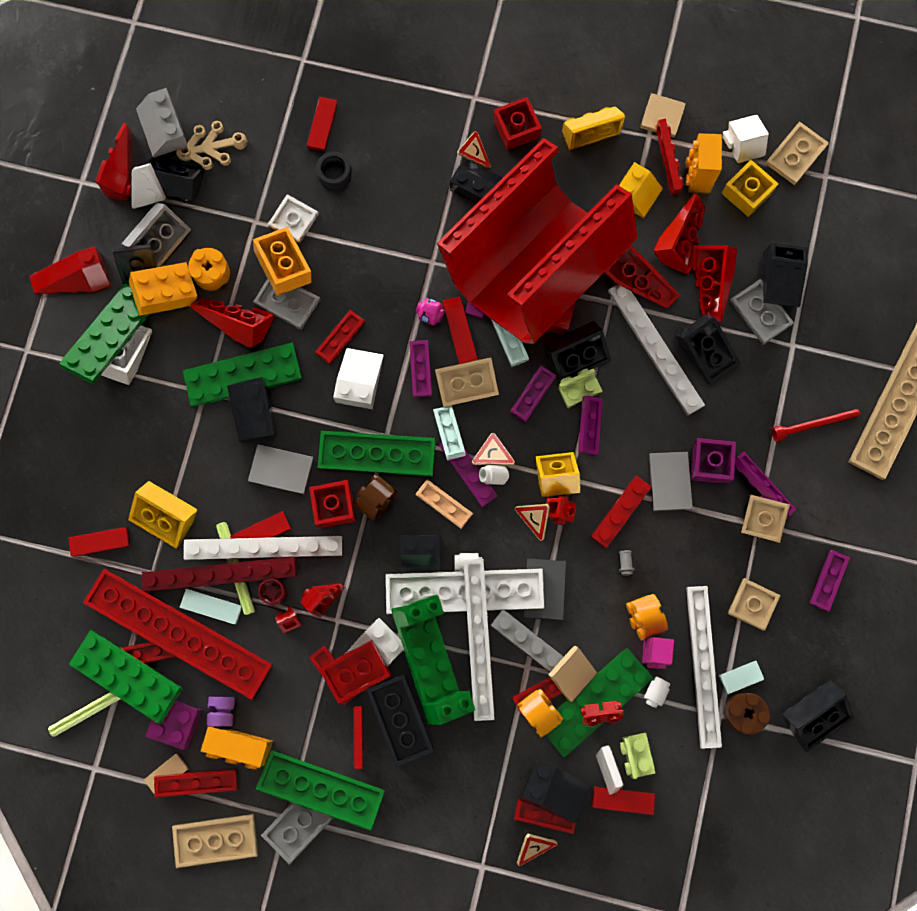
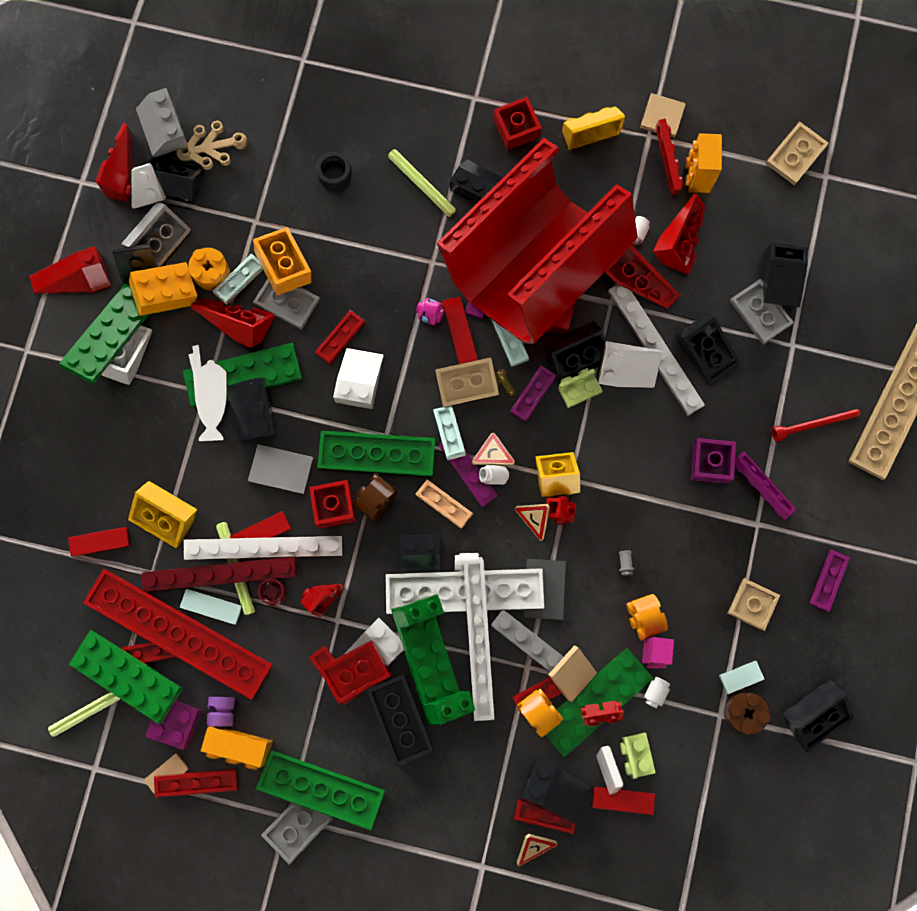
(210, 394): none -> white sticker
(215, 840): tan tile -> none
(238, 279): none -> light aqua tile
(288, 620): red tile -> none
(295, 216): white tile -> none
(322, 124): red tile -> none
(358, 738): red tile -> none
(420, 368): magenta plate -> none
(422, 183): none -> yellowish green axle
(474, 151): piece -> none
(501, 376): none -> clear yellow piece
(590, 425): magenta plate -> none
(621, 511): red plate -> none
(629, 366): none -> white slope
(642, 226): none -> white brick
(643, 188): yellow slope -> none
(670, 481): light grey tile -> none
(703, 667): white plate -> none
(714, 275): red wedge -> none
(746, 138): white plate -> none
(749, 188): yellow brick -> none
(765, 518): tan tile -> none

